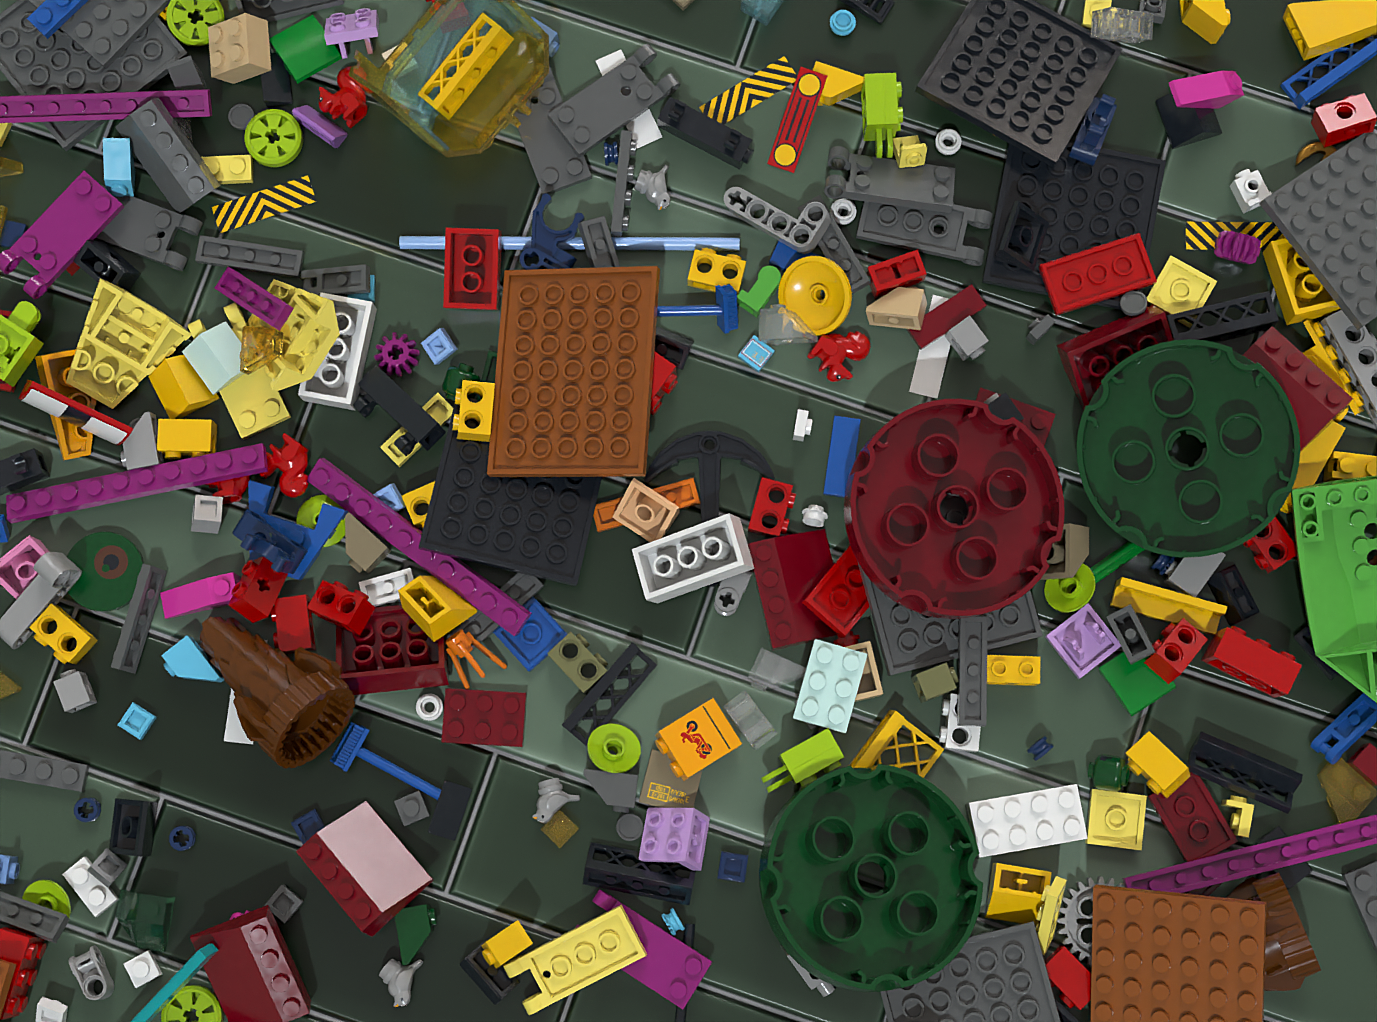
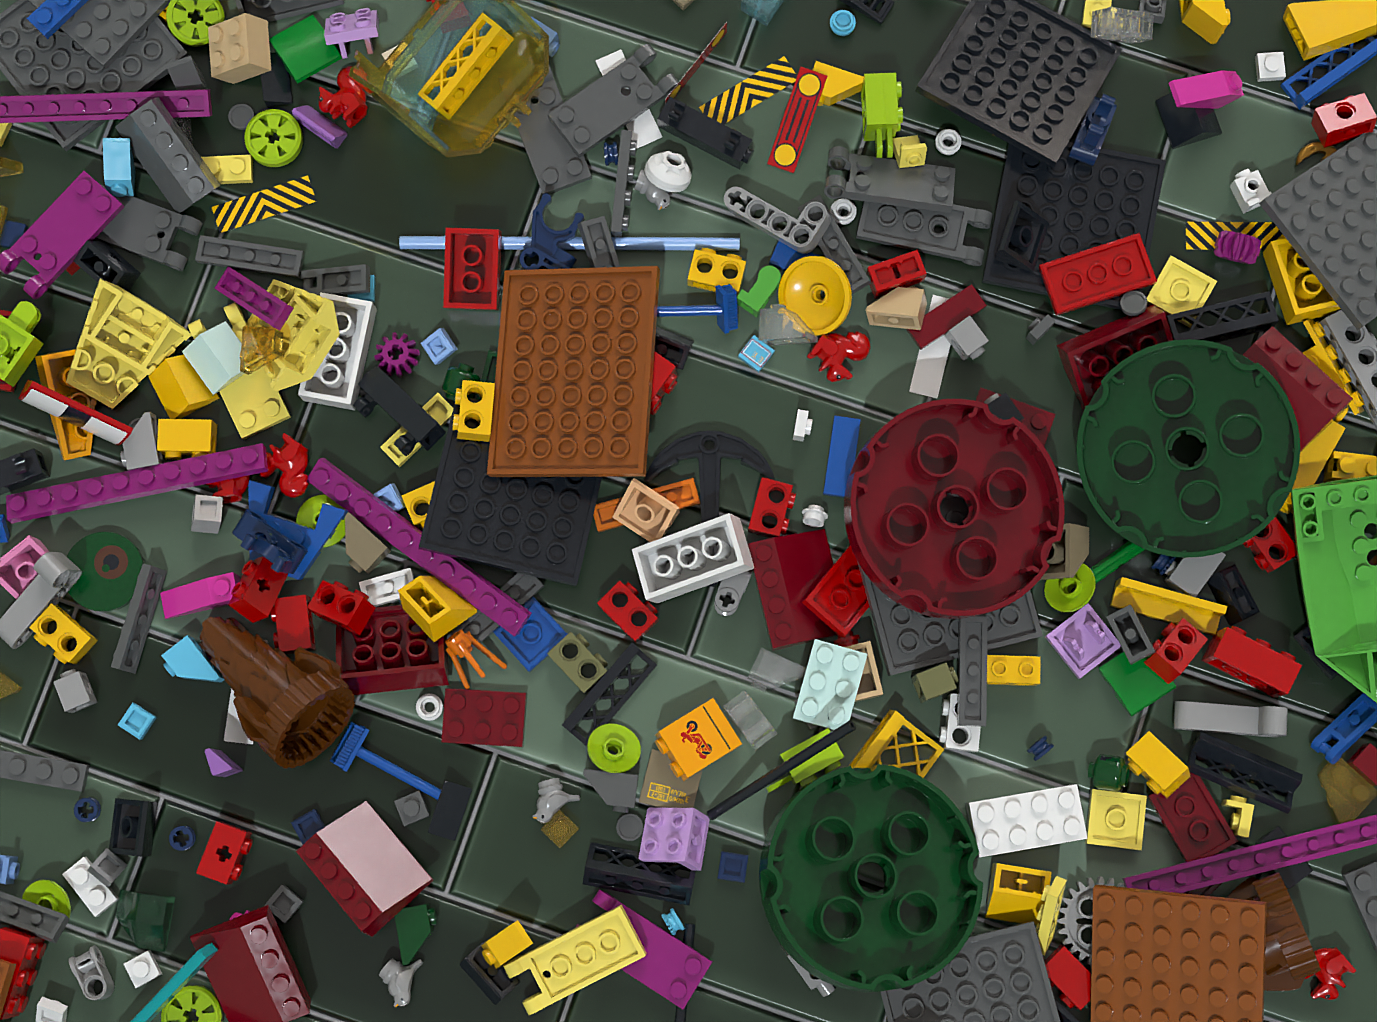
(213, 863): none -> red brick
(221, 764): none -> medium lavender slope
(623, 615): none -> red brick
(668, 176): none -> white piece
(698, 62): none -> sticker
(781, 770): none -> black piece
(1231, 719): none -> light grey beam
(1270, 66): none -> white plate
(1332, 967): none -> red animal

